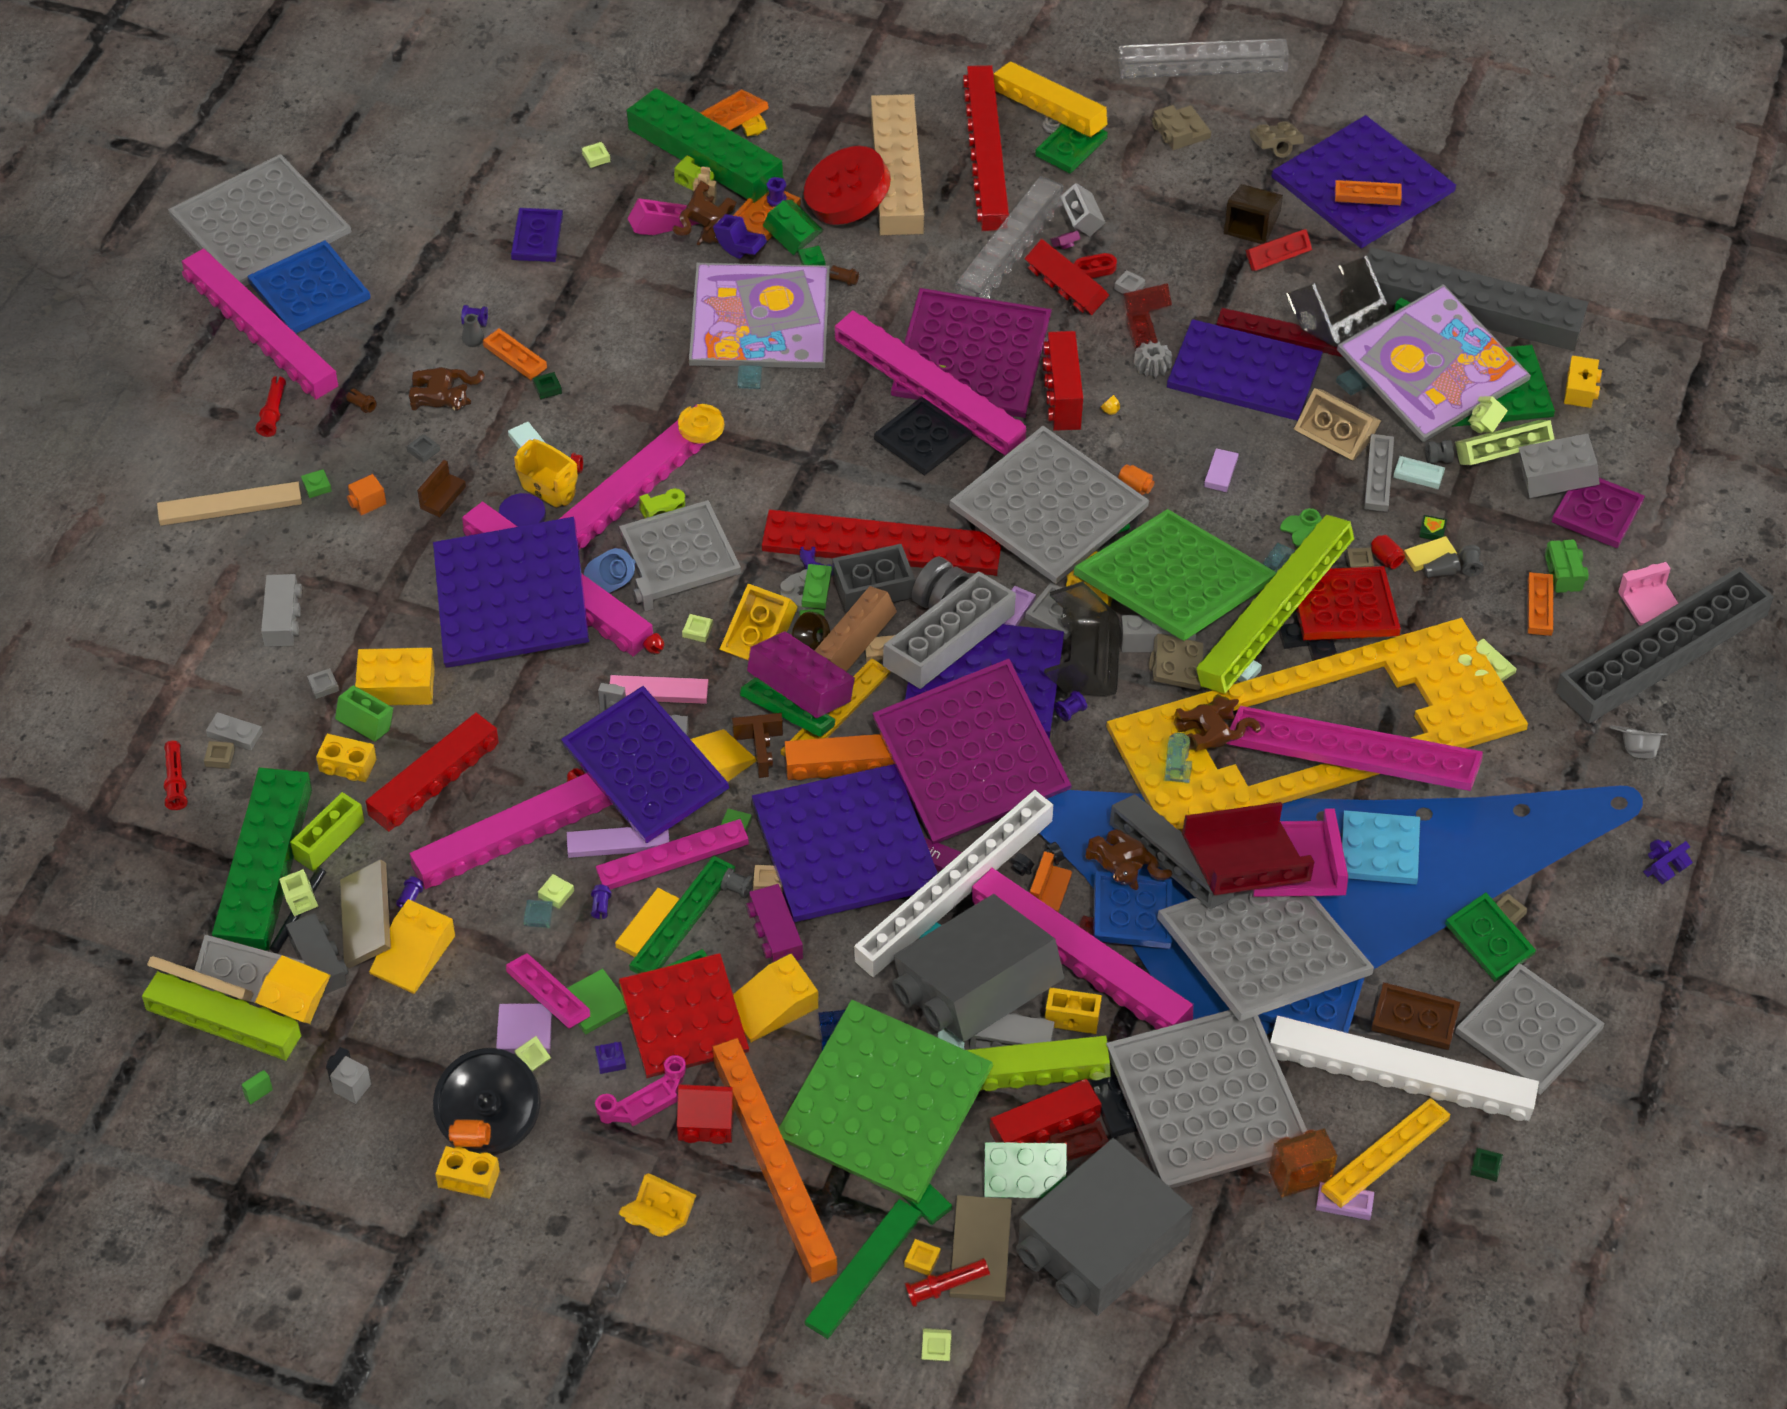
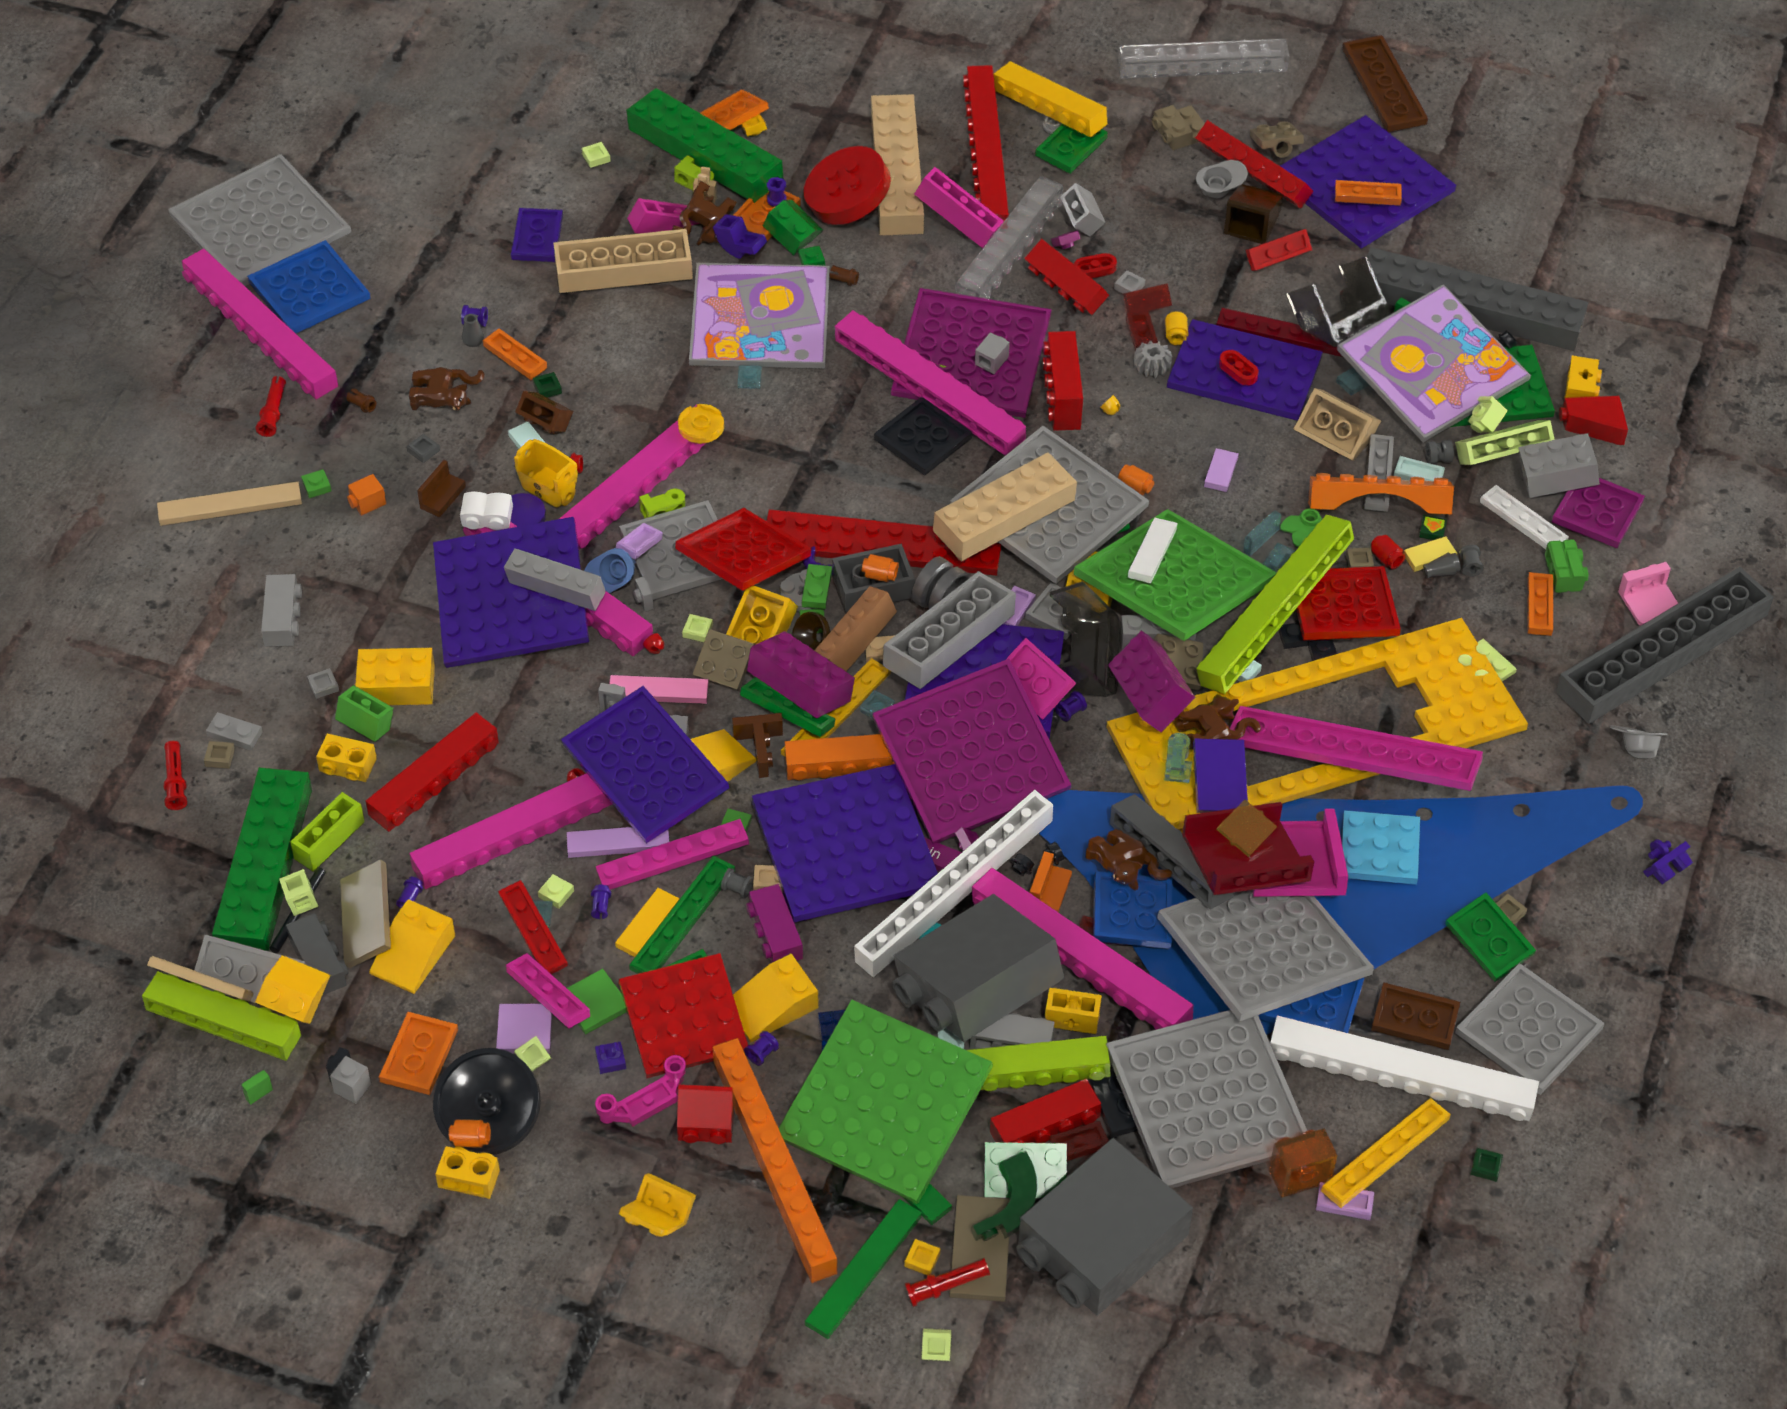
(418, 1053): none -> orange plate
(486, 510): none -> white brick
(532, 927): none -> red tile
(544, 411): none -> reddish brown brick
(554, 579): none -> light grey brick
(623, 260): none -> tan brick
(640, 540): none -> lavender tile
(723, 660): none -> dark tan plate
(743, 548): none -> red plate
(761, 1048): none -> dark purple bush
(875, 702): none -> clear light blue plate
(880, 568): none -> orange brick
(958, 207): none -> dark pink brick
(966, 837): none -> magenta plate
(992, 353): none -> light grey brick
(1004, 506): none -> tan brick
(1023, 1190): none -> dark green arch
(1040, 677): none -> dark pink plate
(1151, 681): none -> magenta brick
(1152, 550): none -> white tile
(1176, 327): none -> yellow brick
(1219, 774): none -> dark purple tile
(1221, 178): none -> light grey piece
(1241, 369): none -> red plate
(1246, 828): none -> clear yellow piece
(1257, 165): none -> red brick
(1262, 533): none -> clear light blue tile
(1331, 492): none -> orange arch
(1385, 83): none -> reddish brown plate
(1507, 340): none -> black plate
(1521, 517): none -> white tile
(1598, 416): none -> red slope

